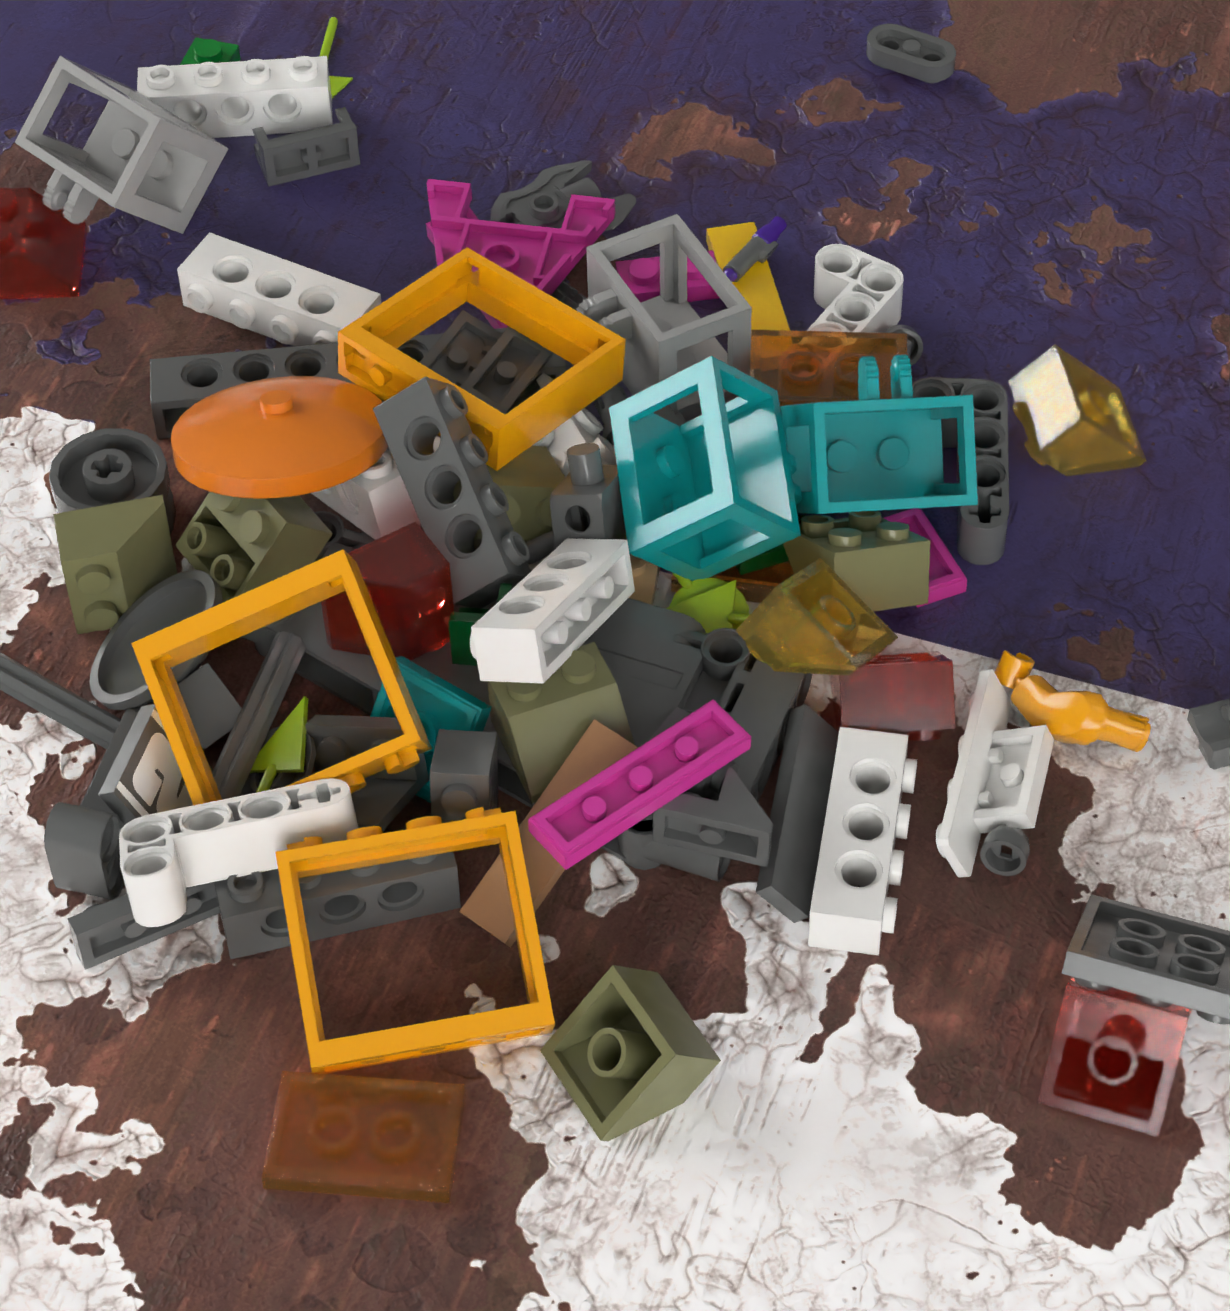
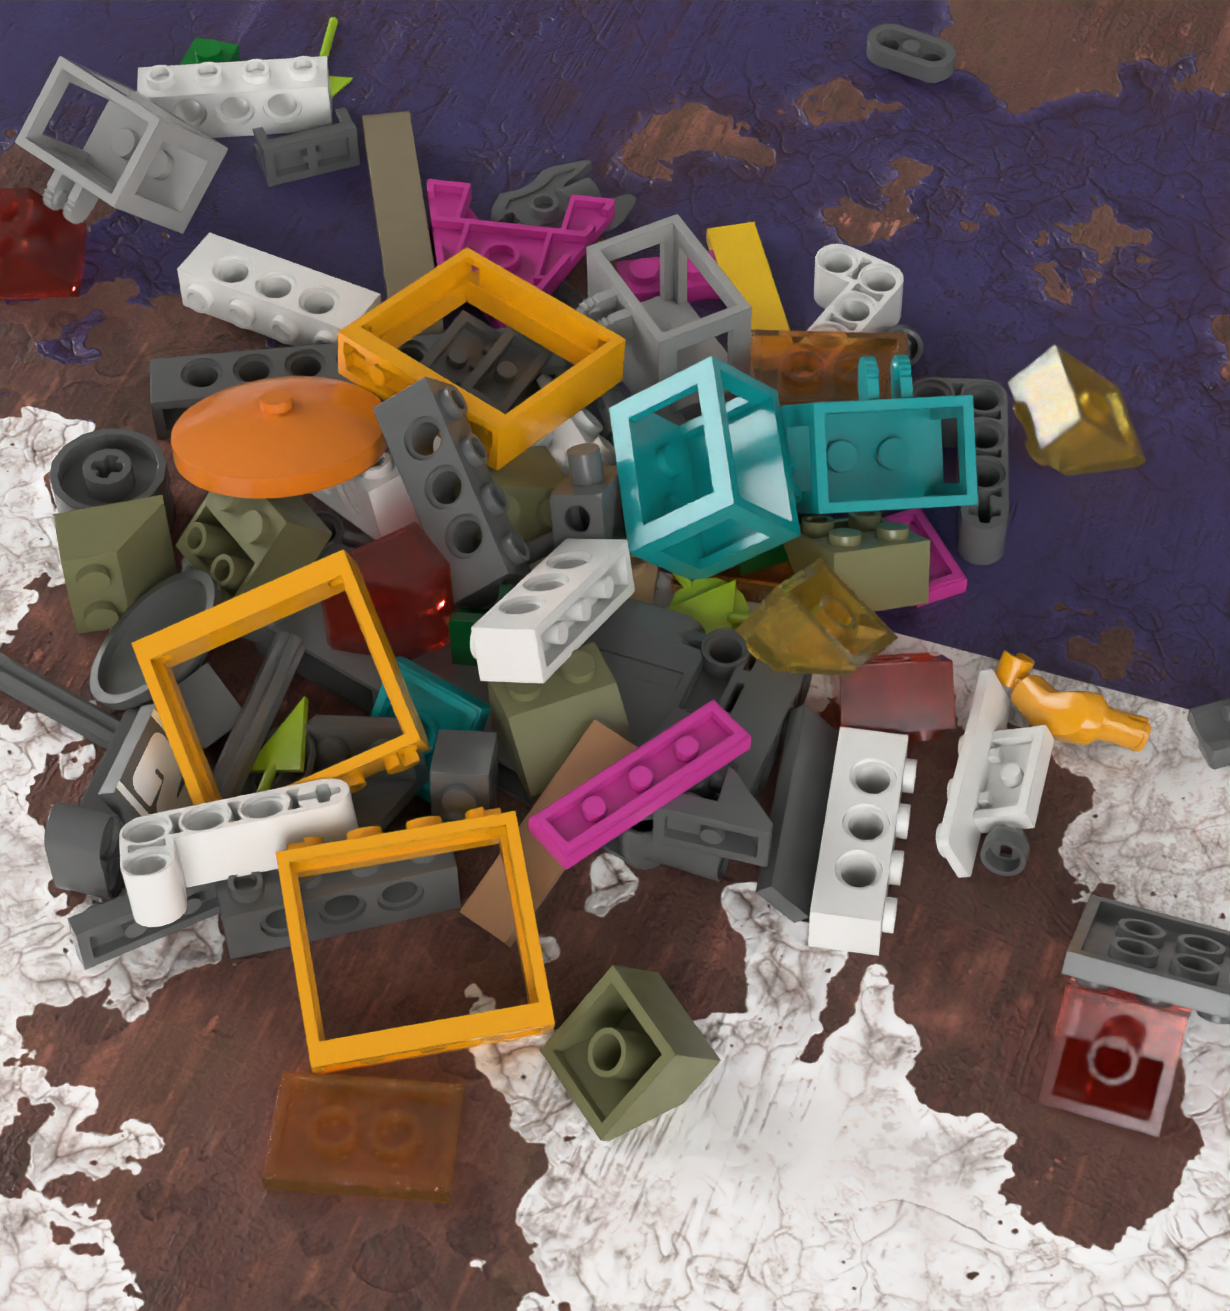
(398, 202): none -> dark tan beam
(757, 249): dark grey piece -> none

